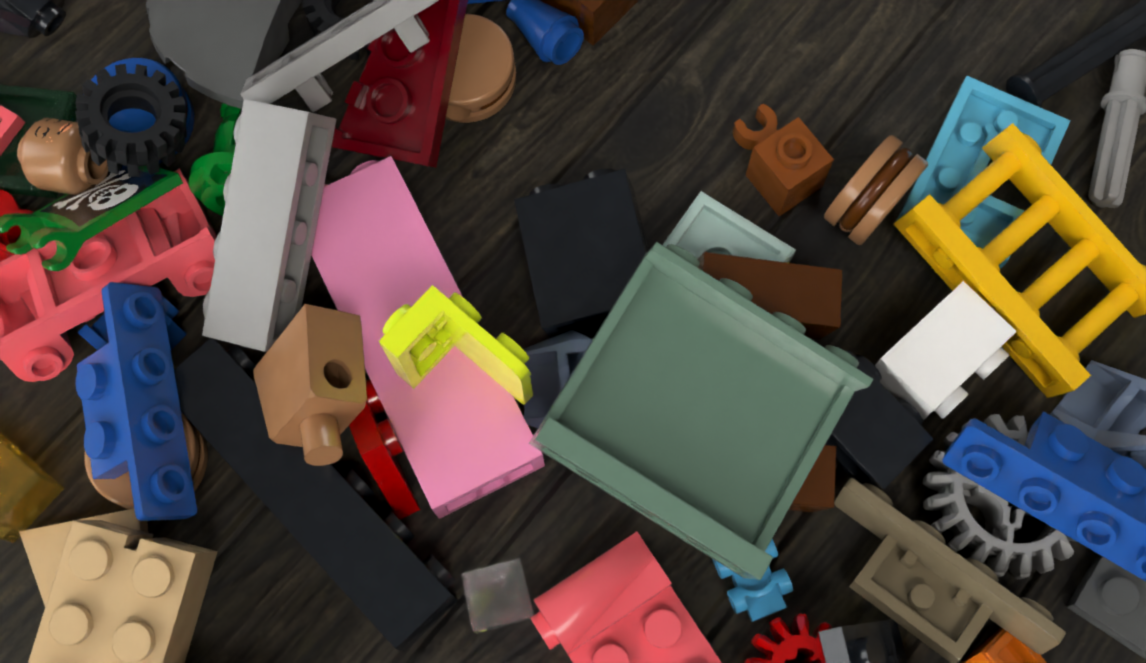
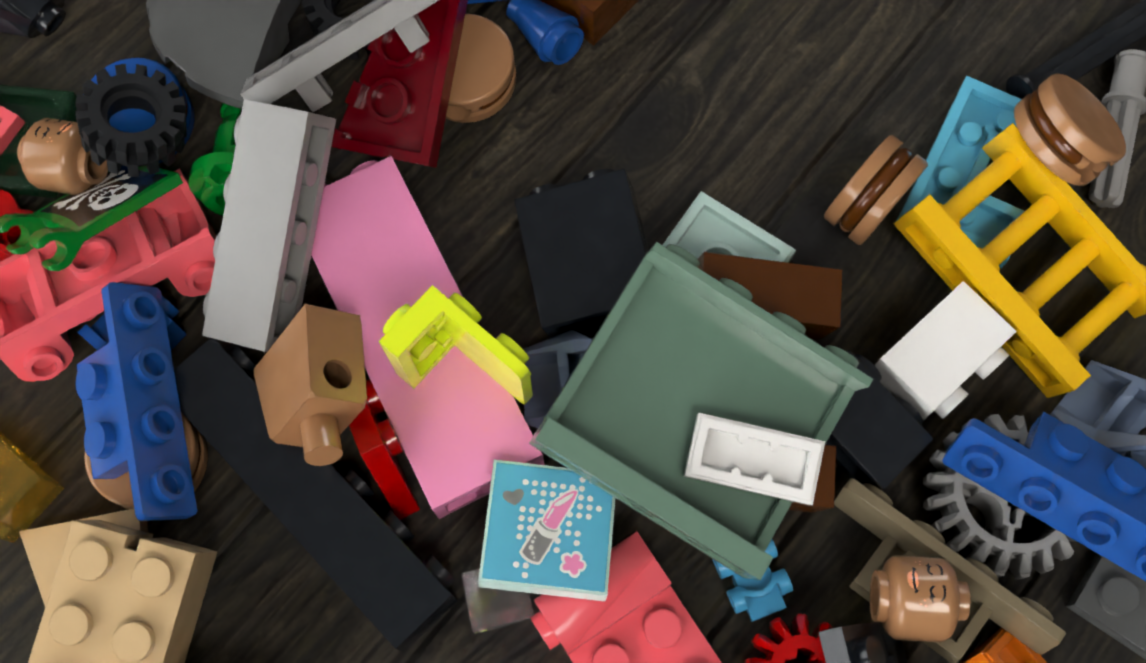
(546, 532): none -> medium azure tile
(754, 459): none -> white plate
(783, 162): dark orange brick -> none
(918, 598): none -> medium nougat head
(1069, 130): none -> medium nougat head

